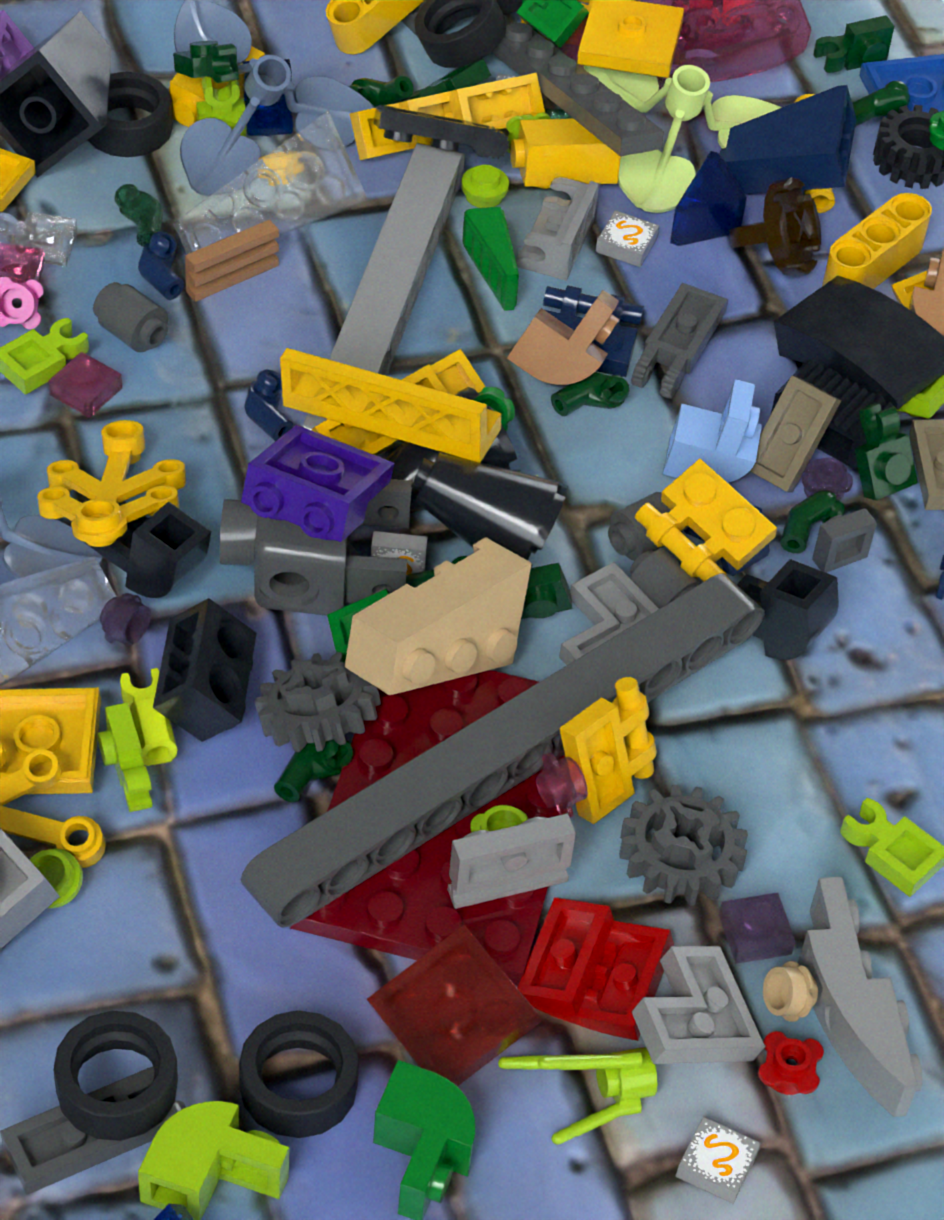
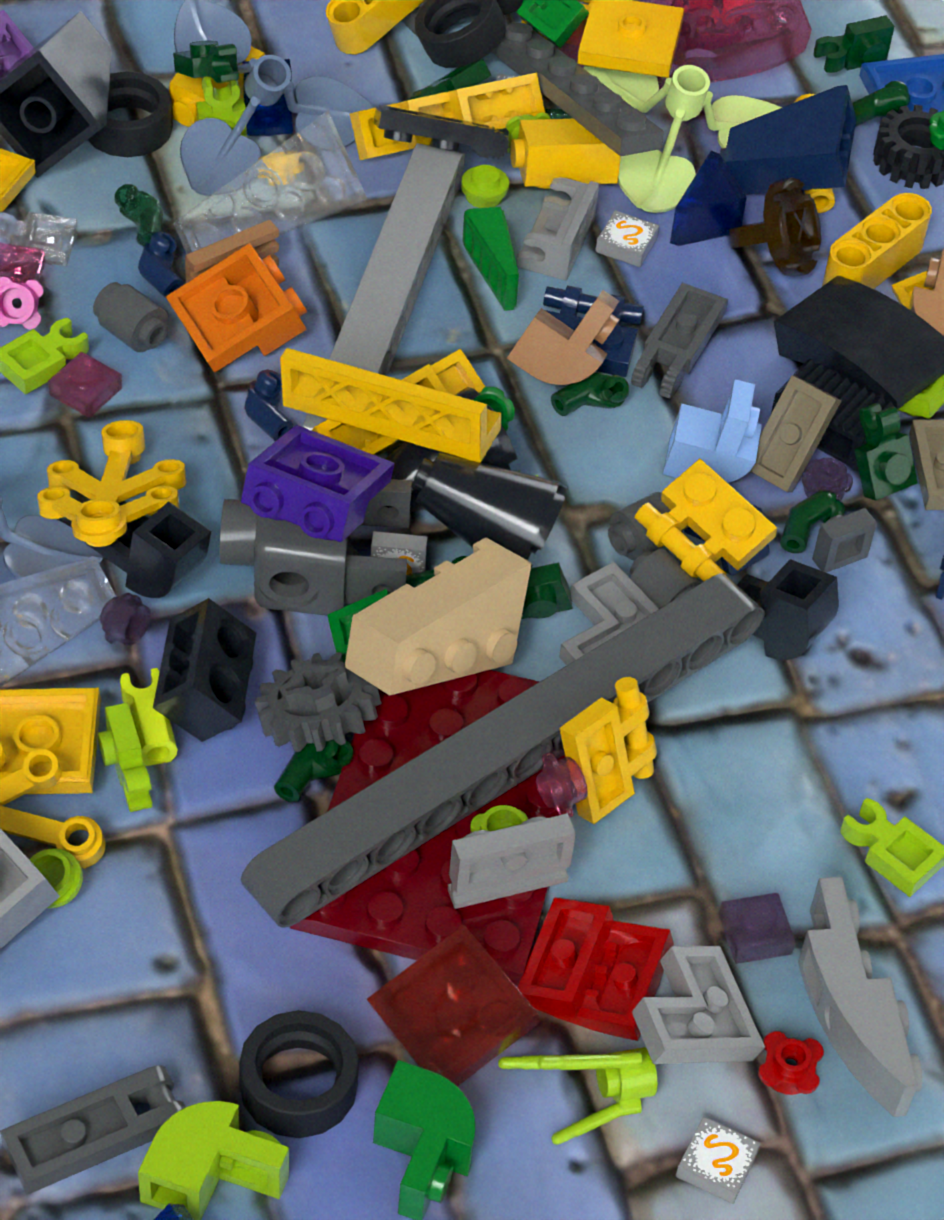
(109, 1032): black tyre -> none
(238, 308): none -> orange plate
(384, 92): dark green arm -> none
(683, 844): dark grey gear -> none
(790, 991): tan plate -> none

